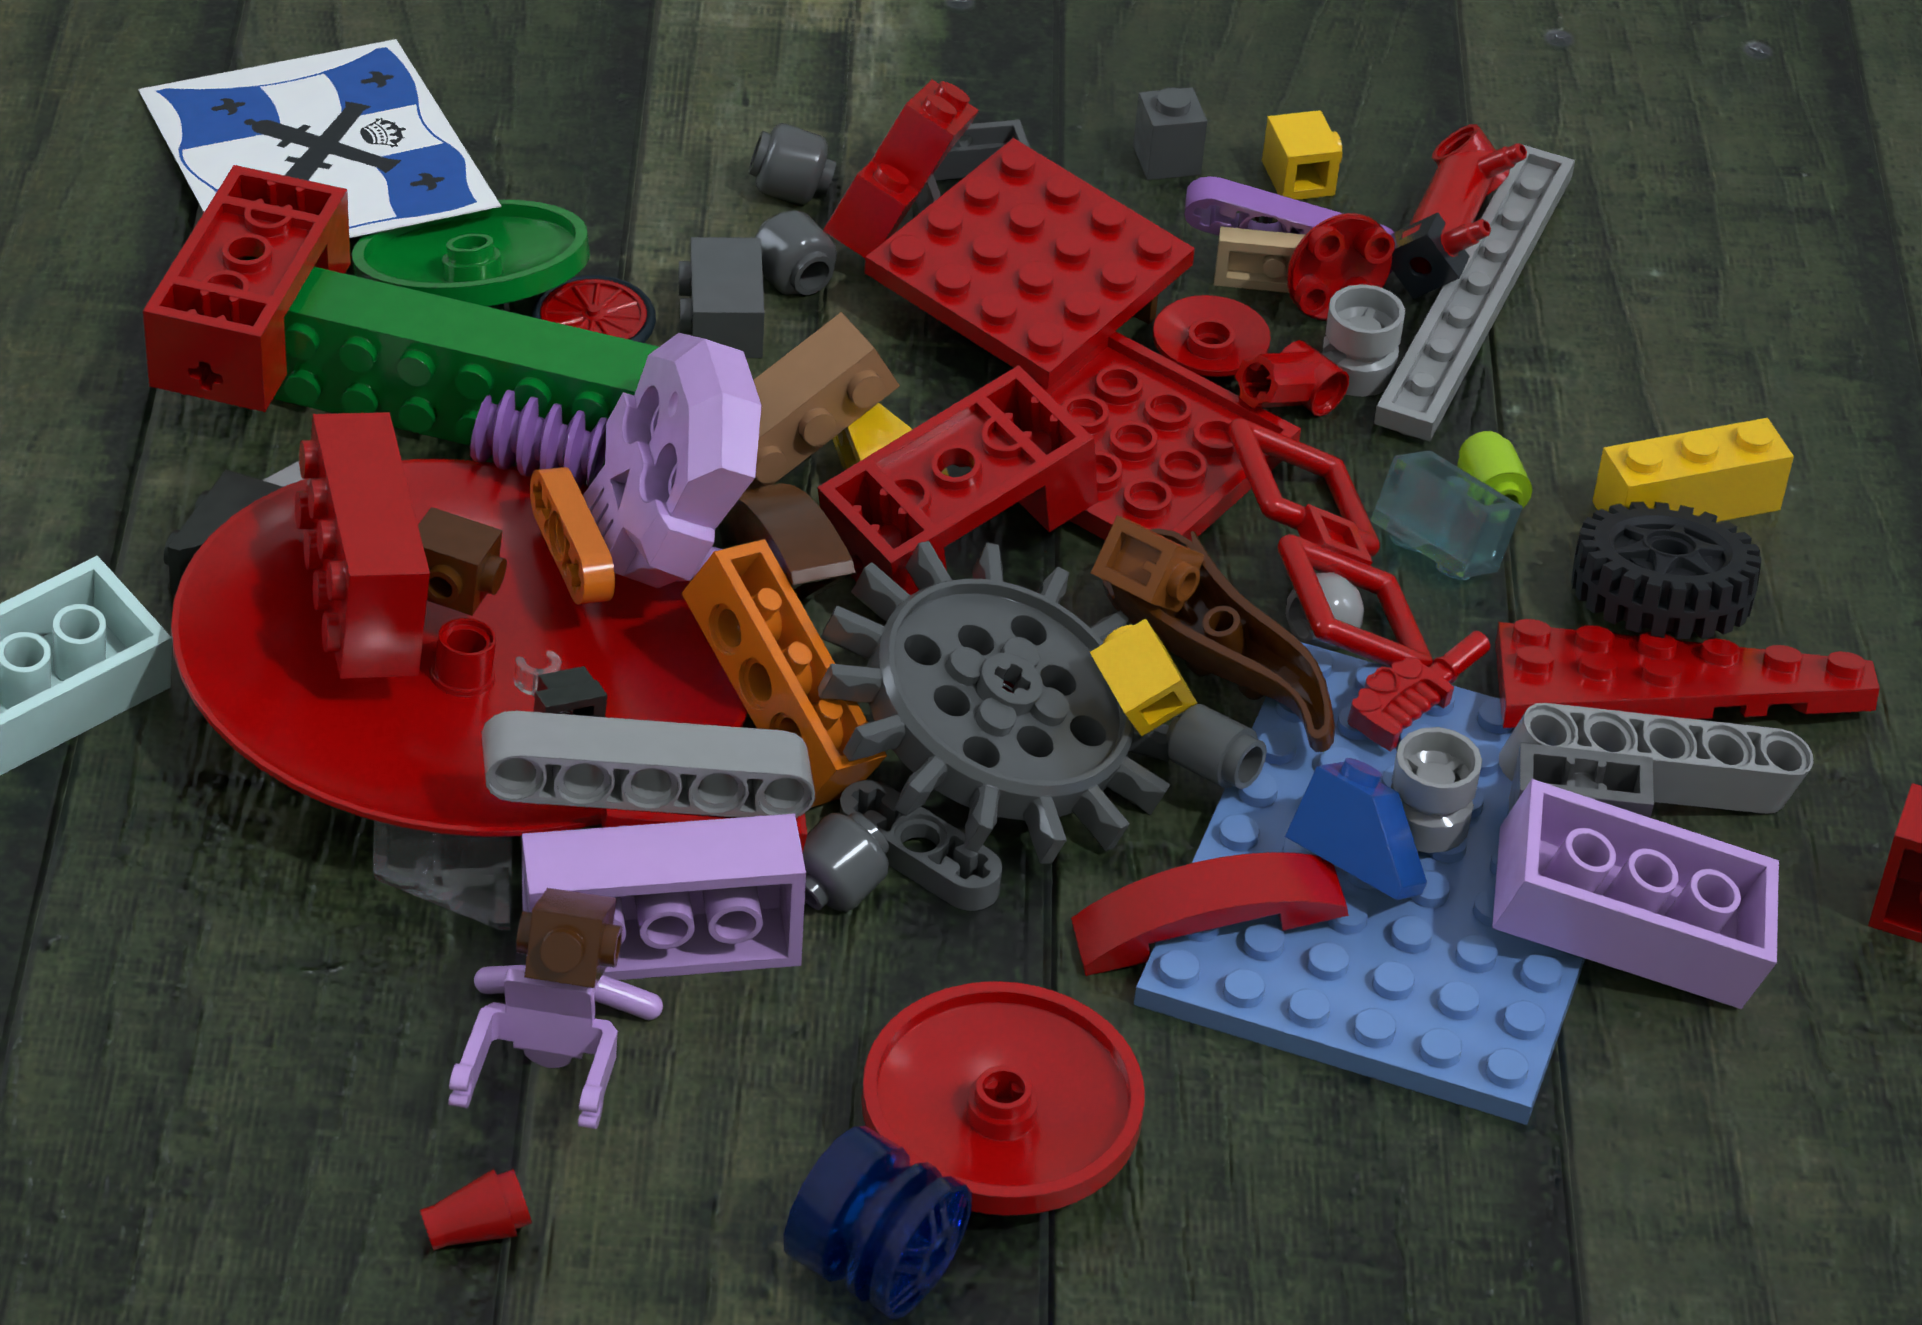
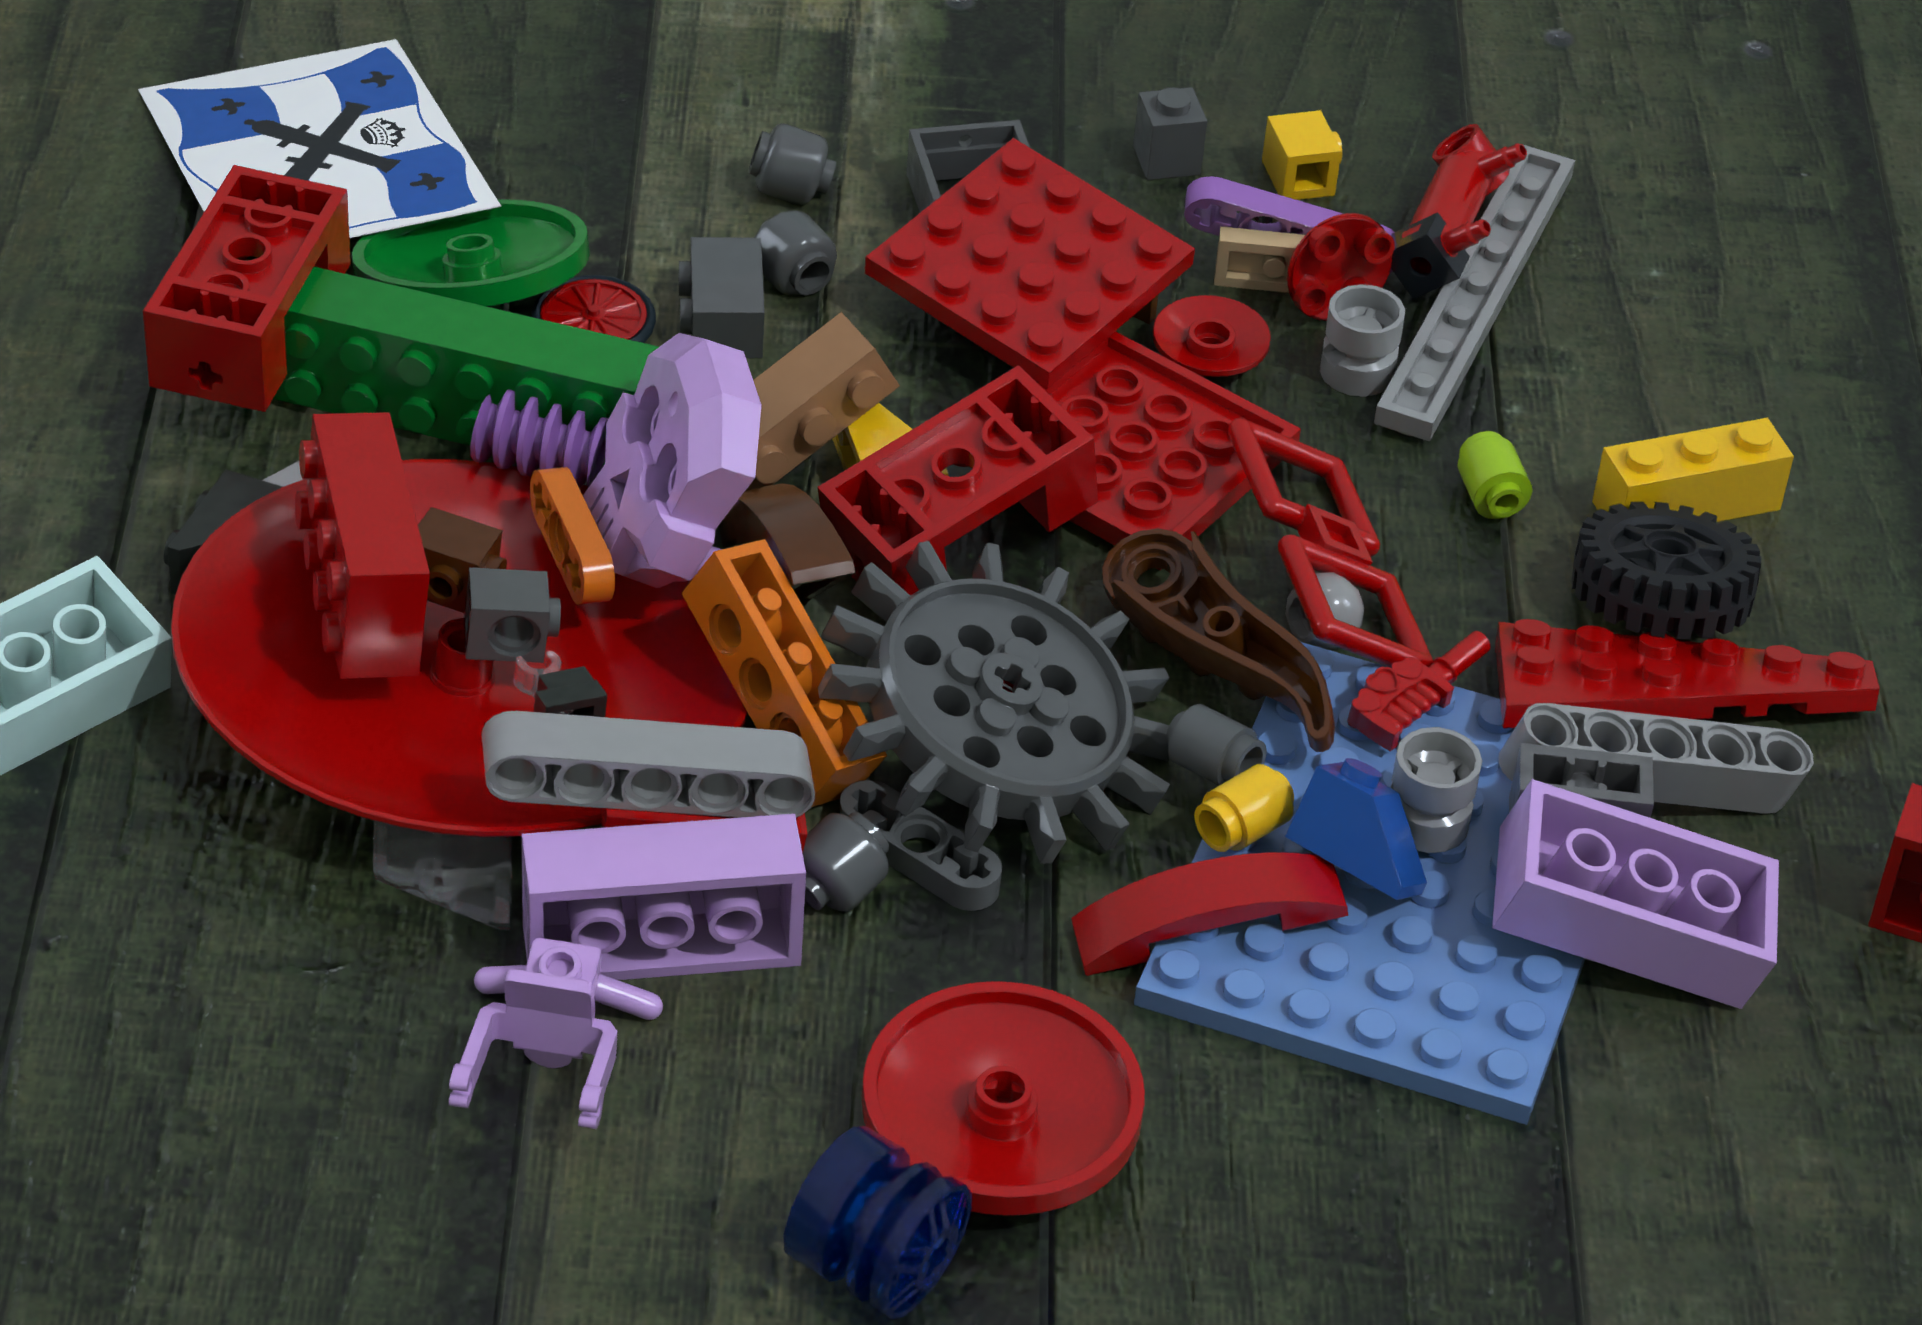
(478, 1212): red cone -> none
(509, 615): none -> dark grey brick
(569, 937): reddish brown brick -> none
(901, 167): red arch -> none
(1142, 676): yellow brick -> none
(1148, 565): dark orange bracket -> none
(1245, 808): none -> yellow brick
(1292, 379): red piece -> none
(1445, 515): clear light blue brick -> none

